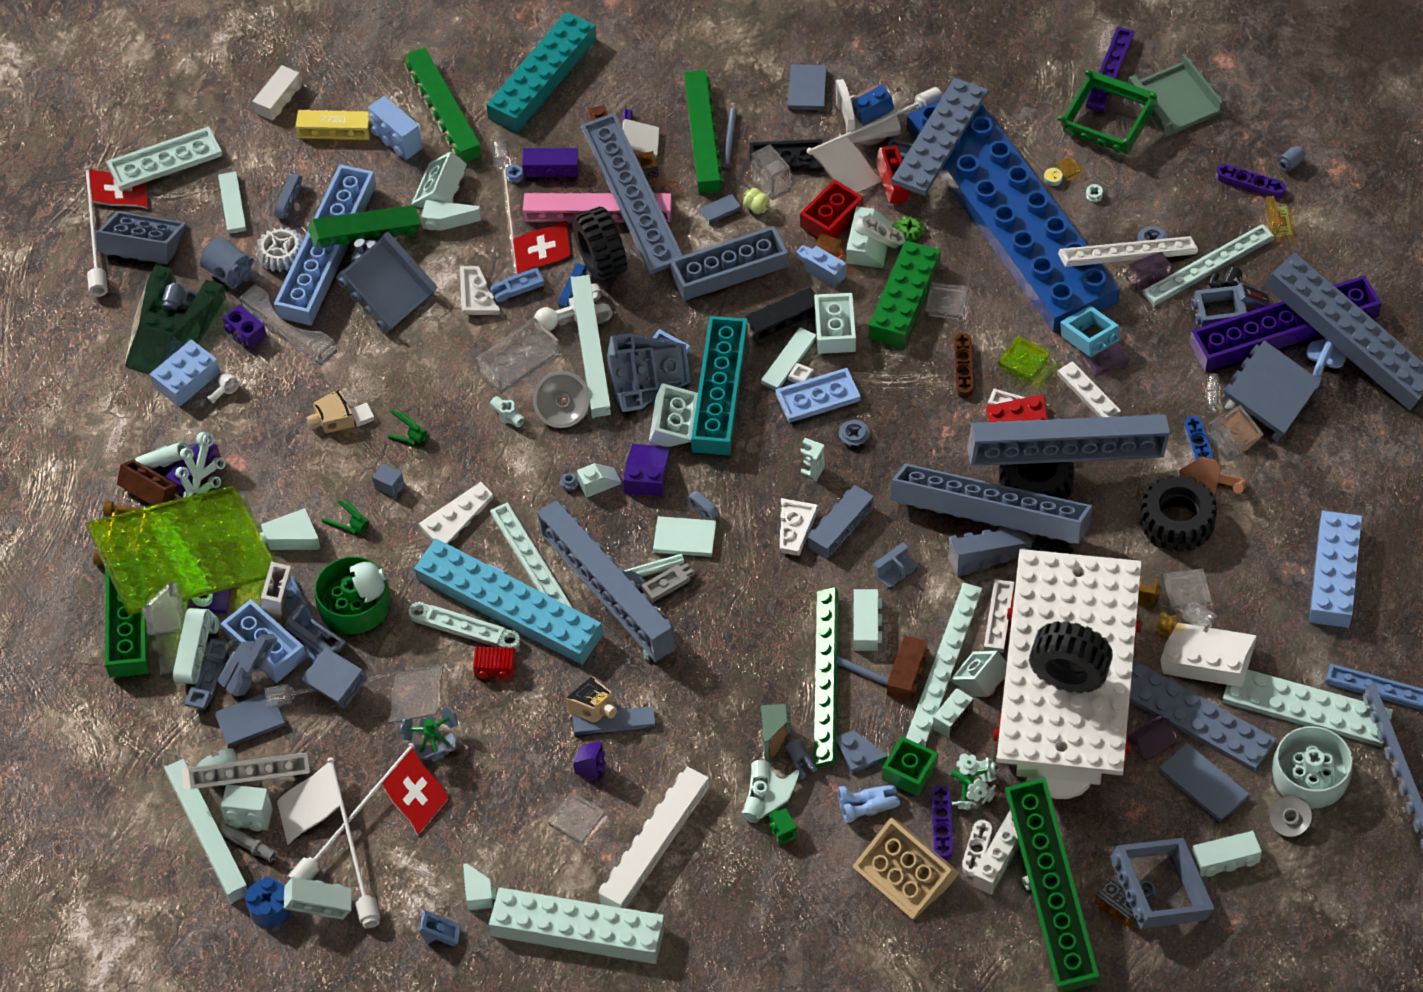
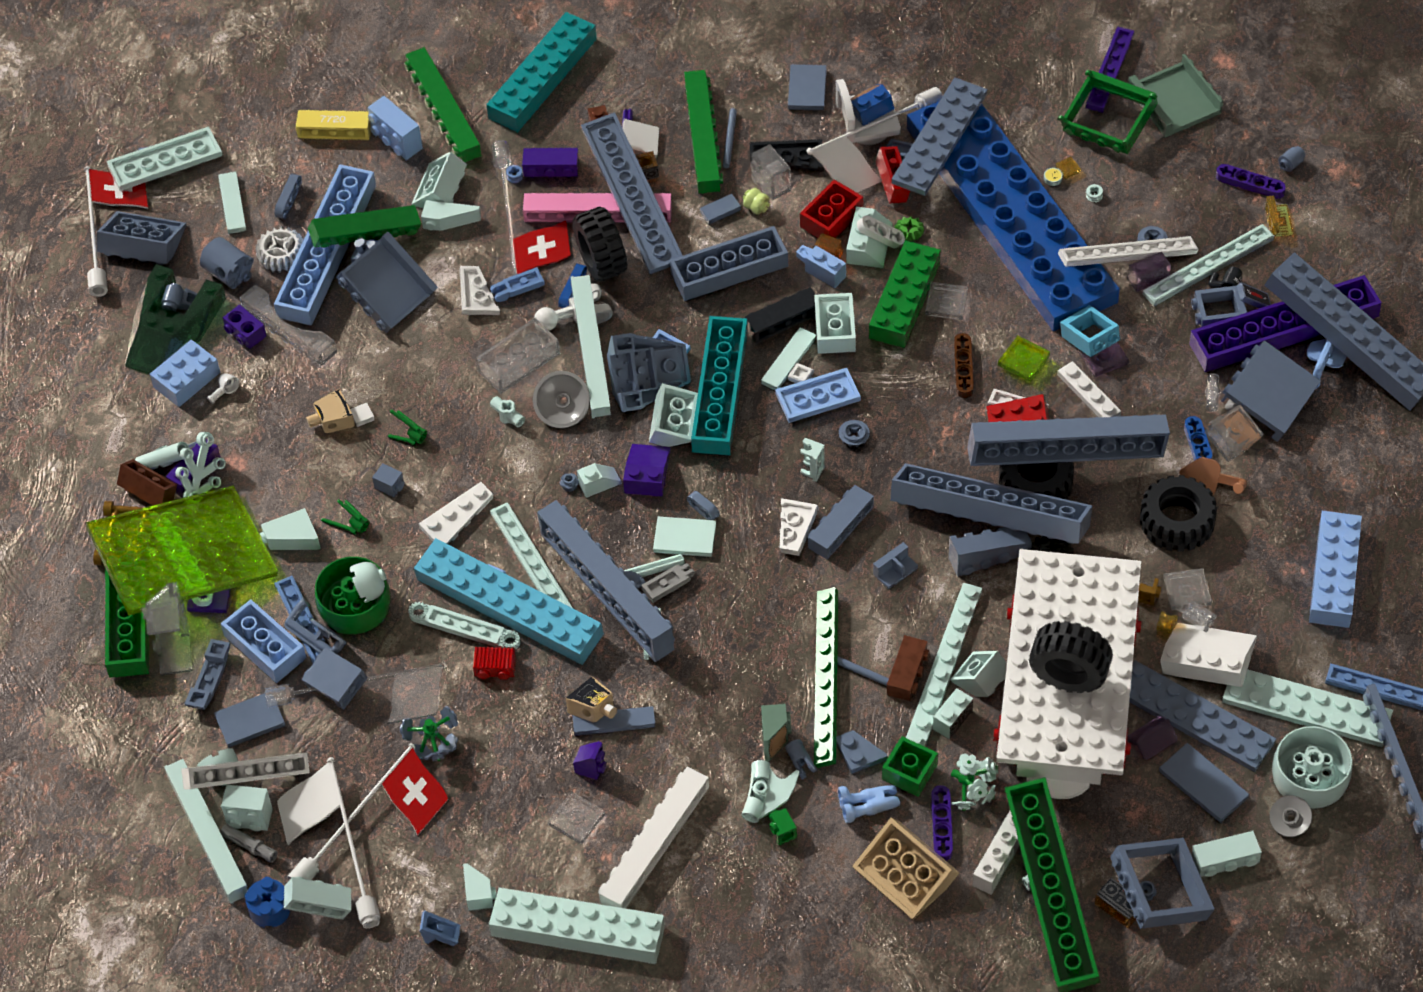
(192, 644): light aqua beam -> none
(243, 661): sand blue plate -> none
(276, 590): white brick -> none
(277, 93): white brick -> none
(867, 619): light aqua brick -> none
(975, 840): white beam -> none
(997, 619): white plate -> none

